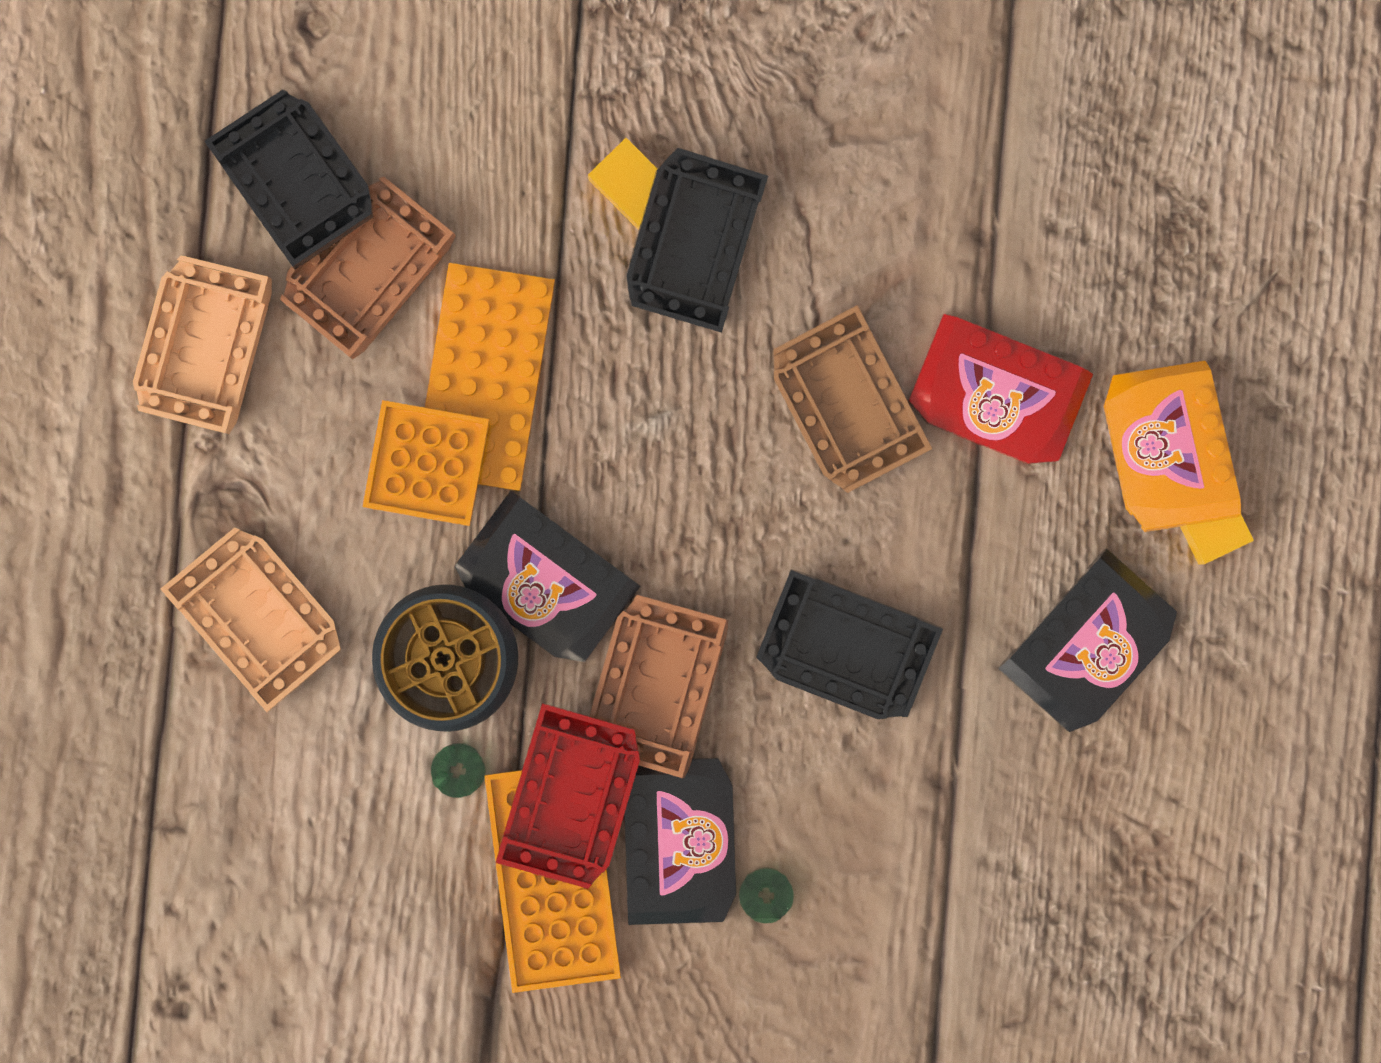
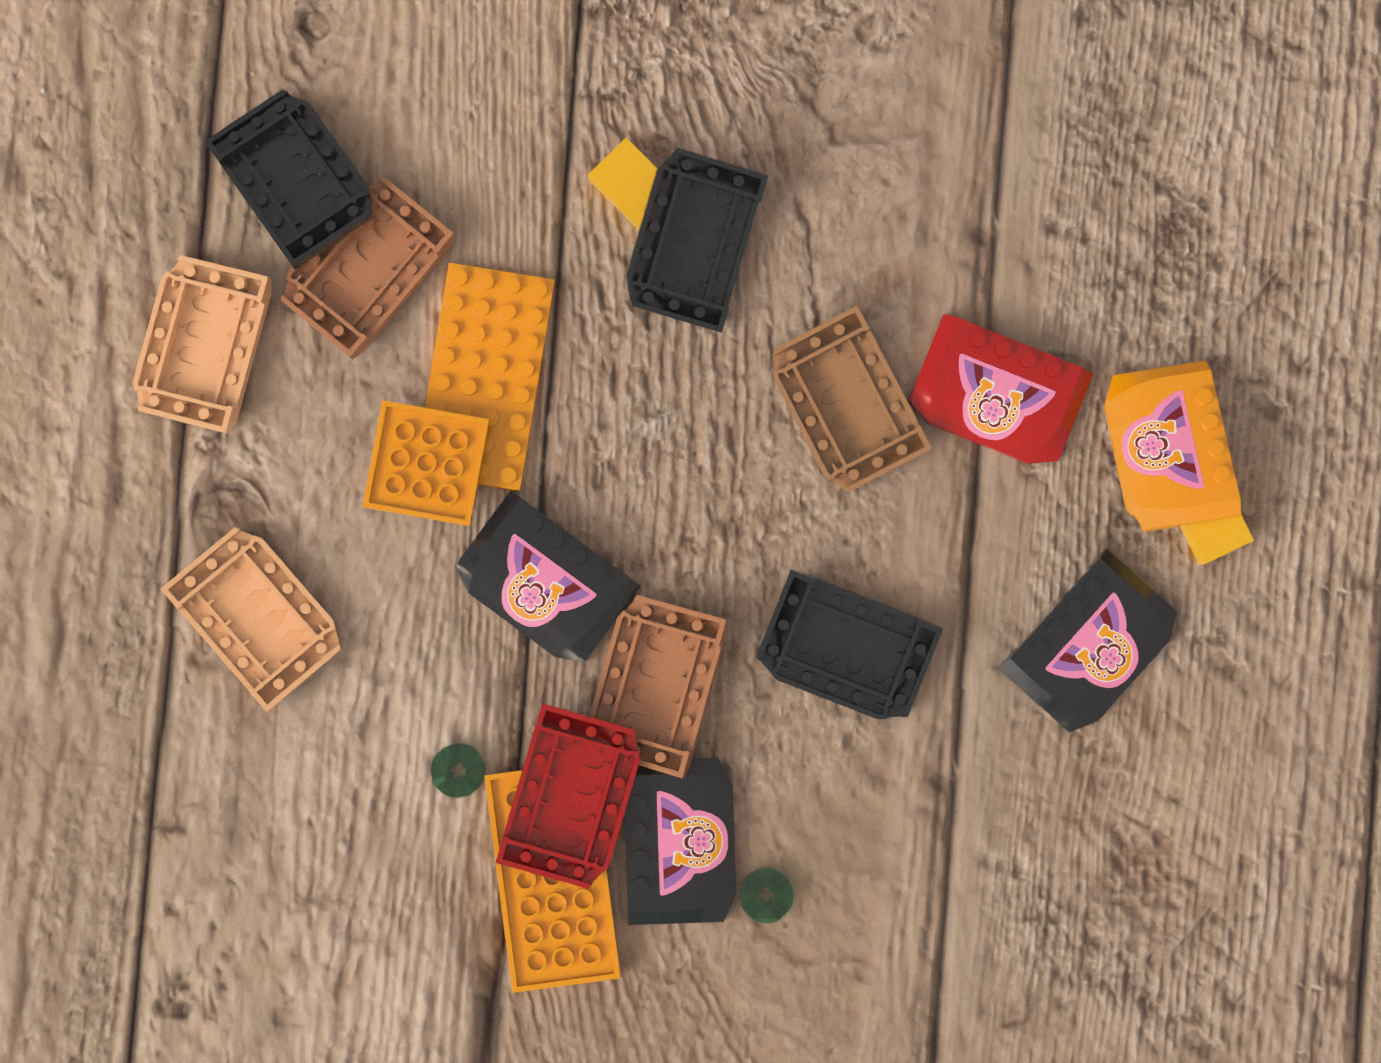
(424, 613): pearl gold wheel -> none

